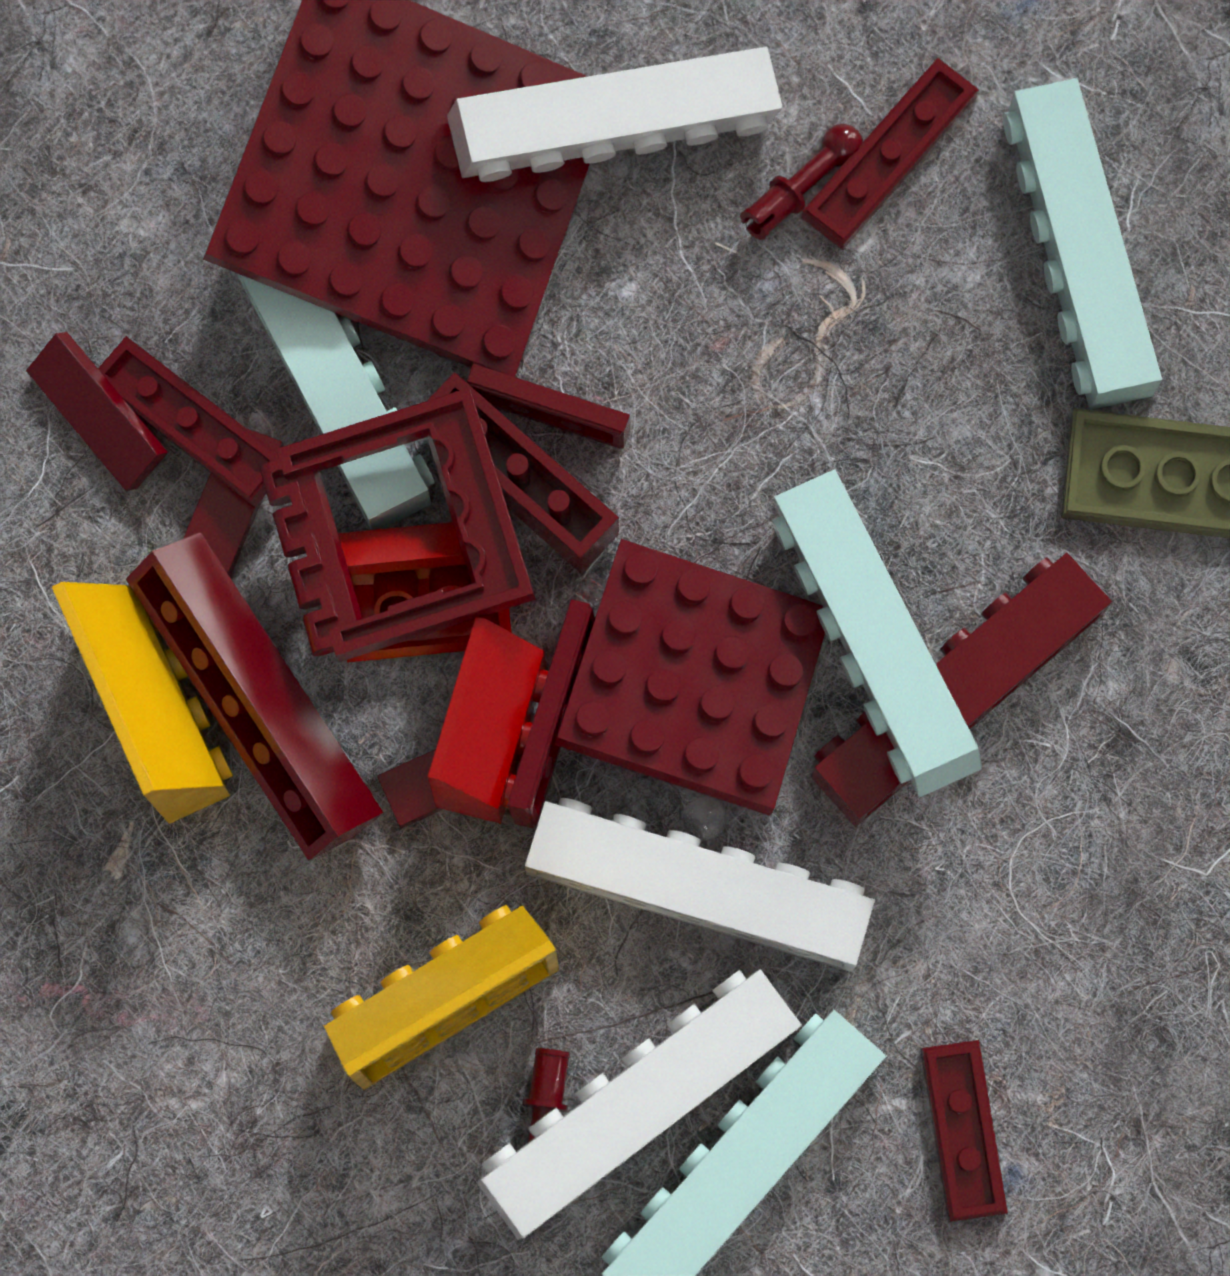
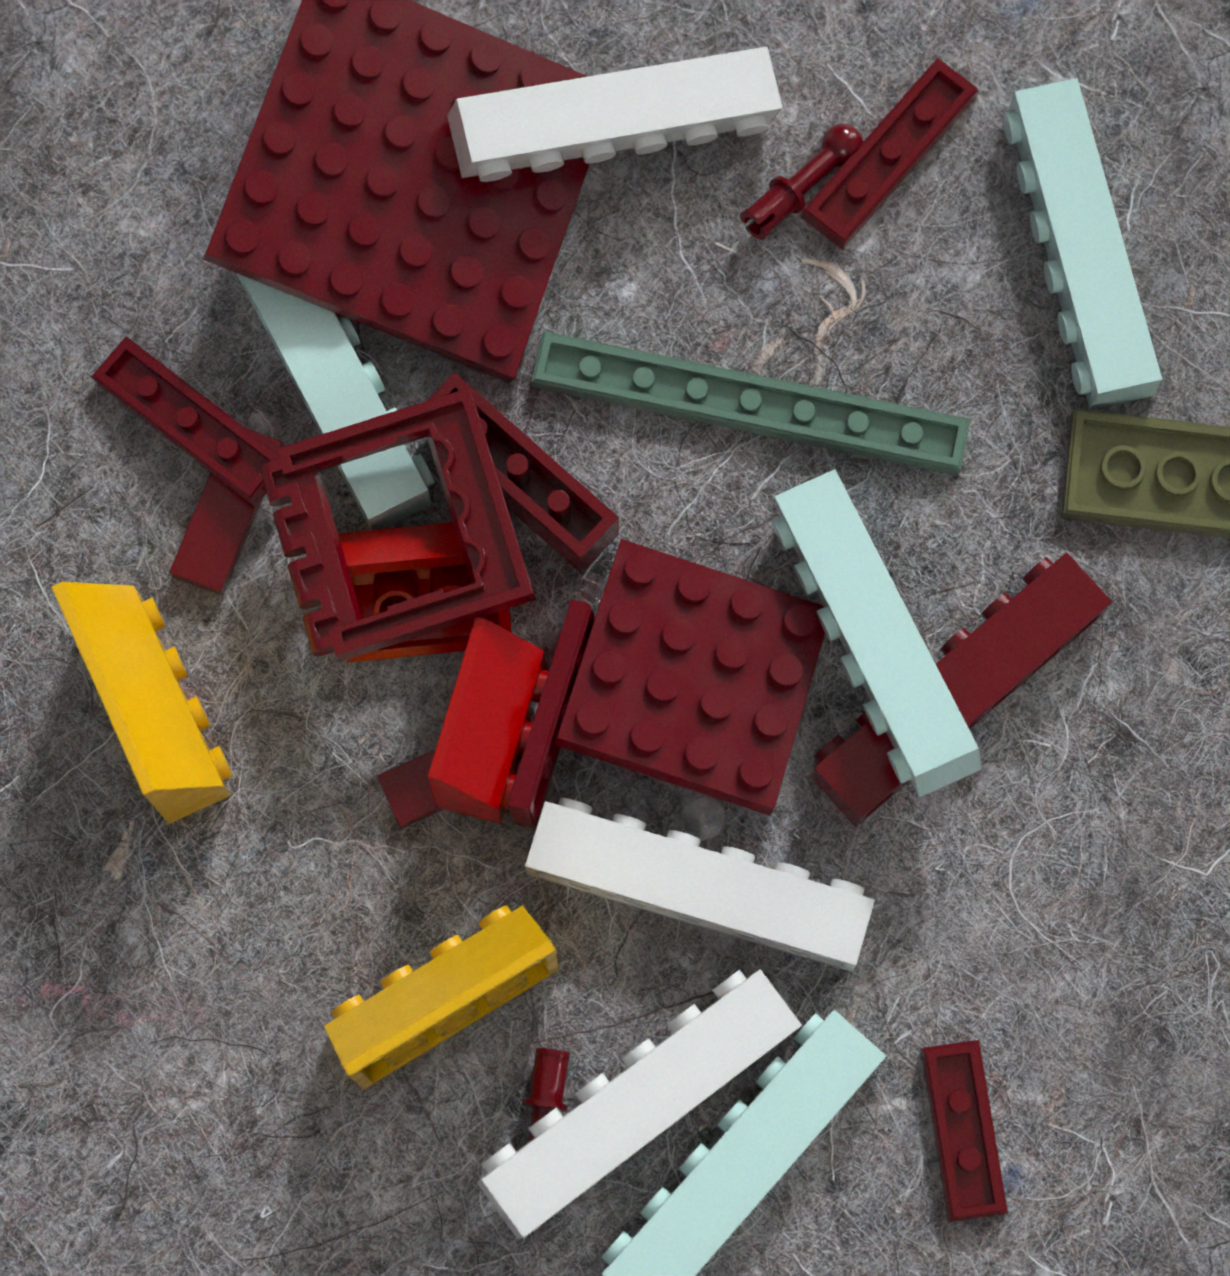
(96, 411): dark red tile -> none
(254, 695): dark red brick -> none
(551, 406): dark red tile -> none
(751, 403): none -> sand green tile

